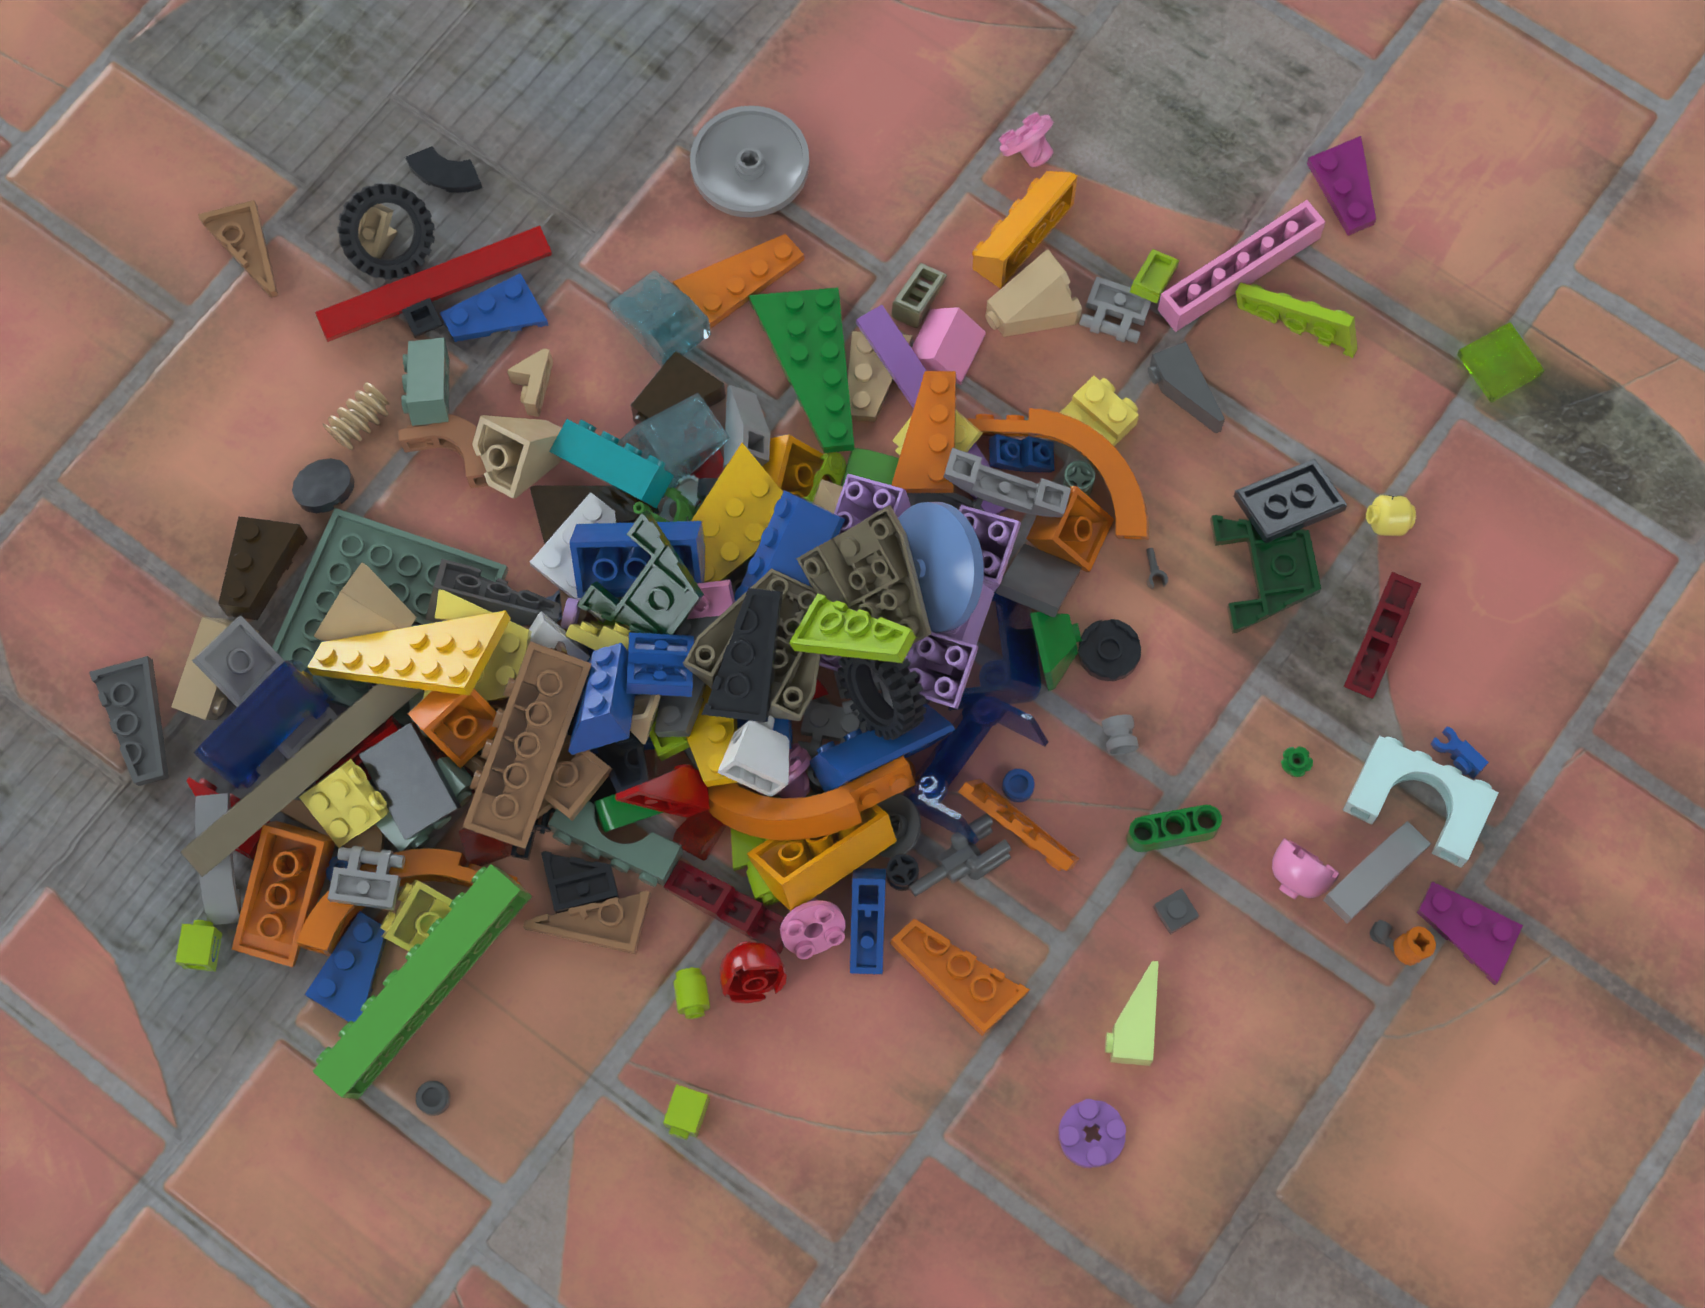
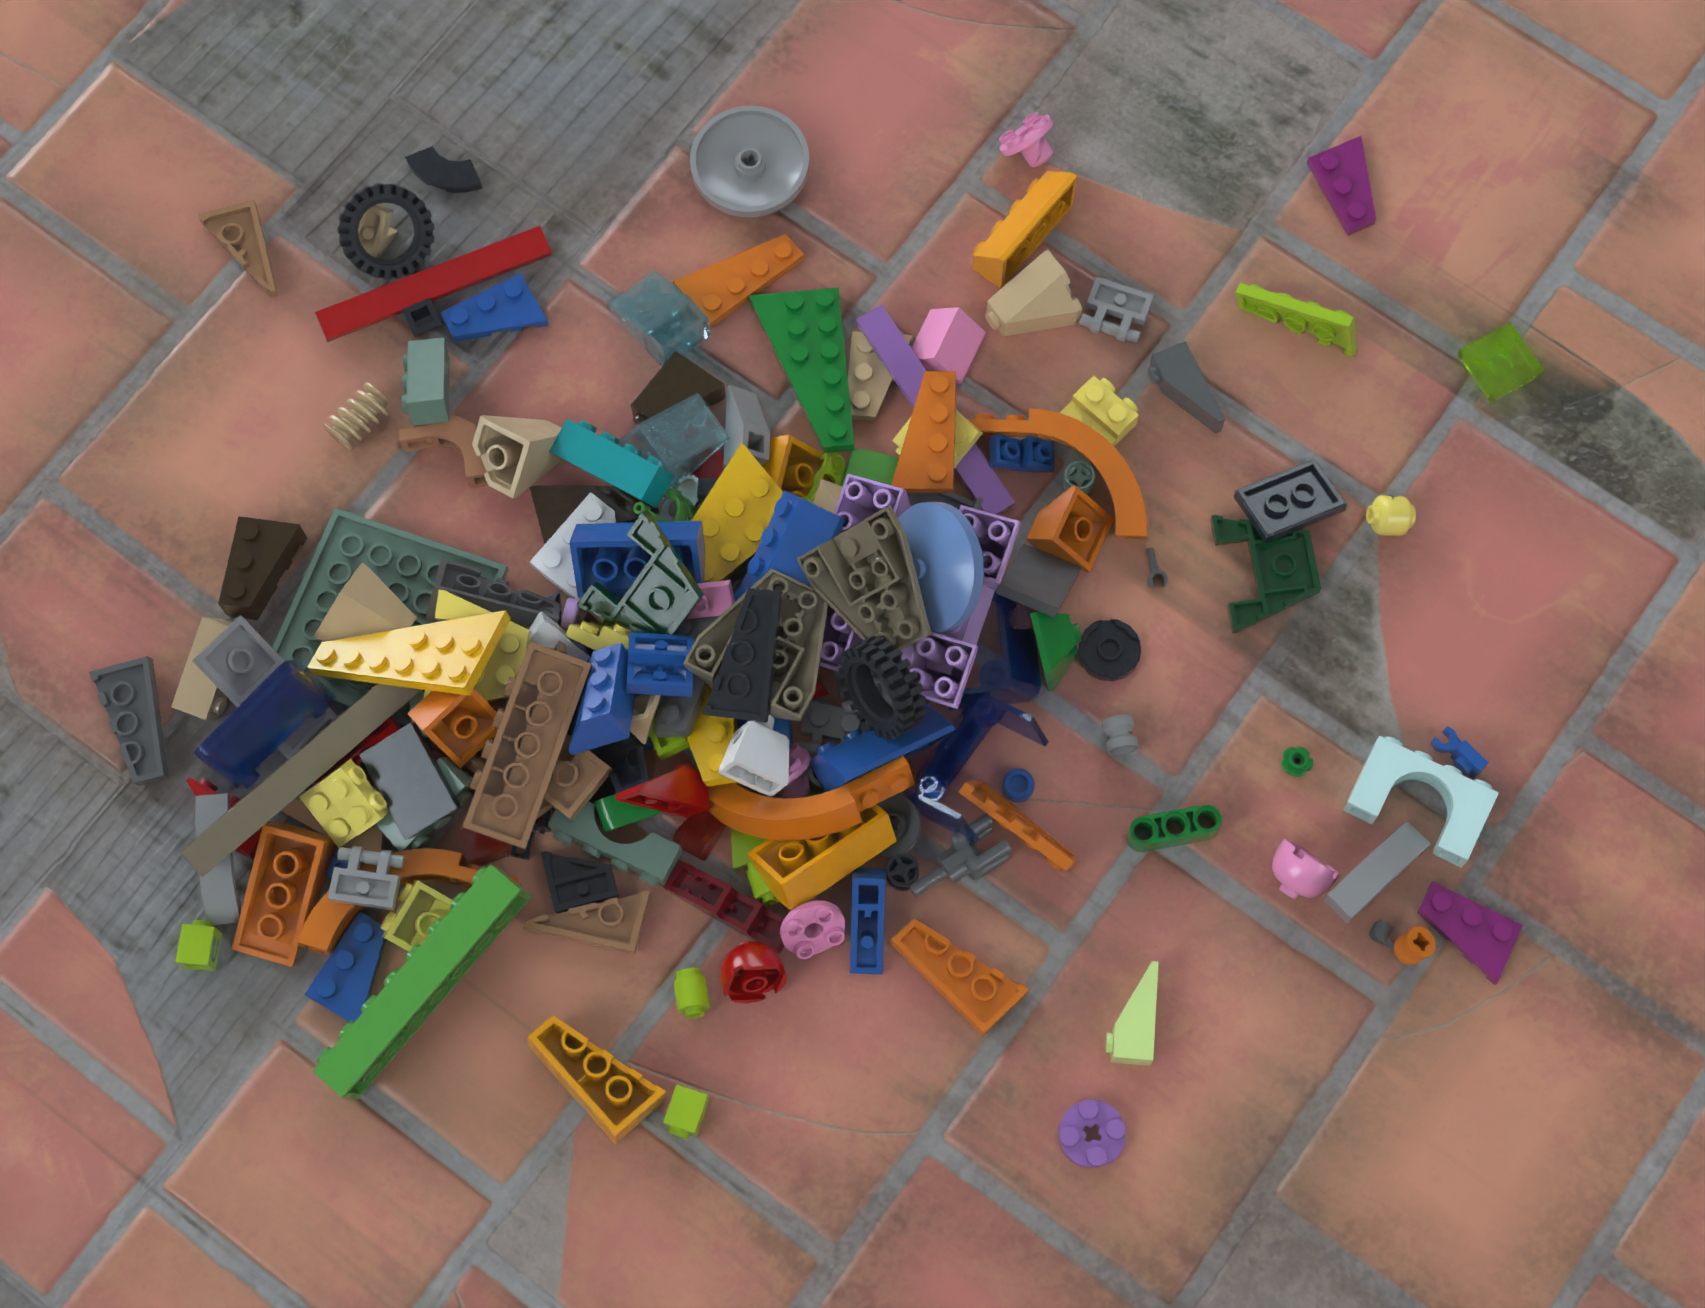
(323, 485): black tile -> none
(432, 1098): dark grey tile -> none
(534, 375): tan slope -> none
(601, 1084): none -> light orange wedge
(840, 631): lime wing -> none
(910, 311): olive slope -> none
(1005, 489): light grey slope -> none
(1154, 276): lime tile -> none
(1176, 911): dark grey plate -> none
(1241, 264): bright pink brick -> none
(1382, 635): dark red slope -> none

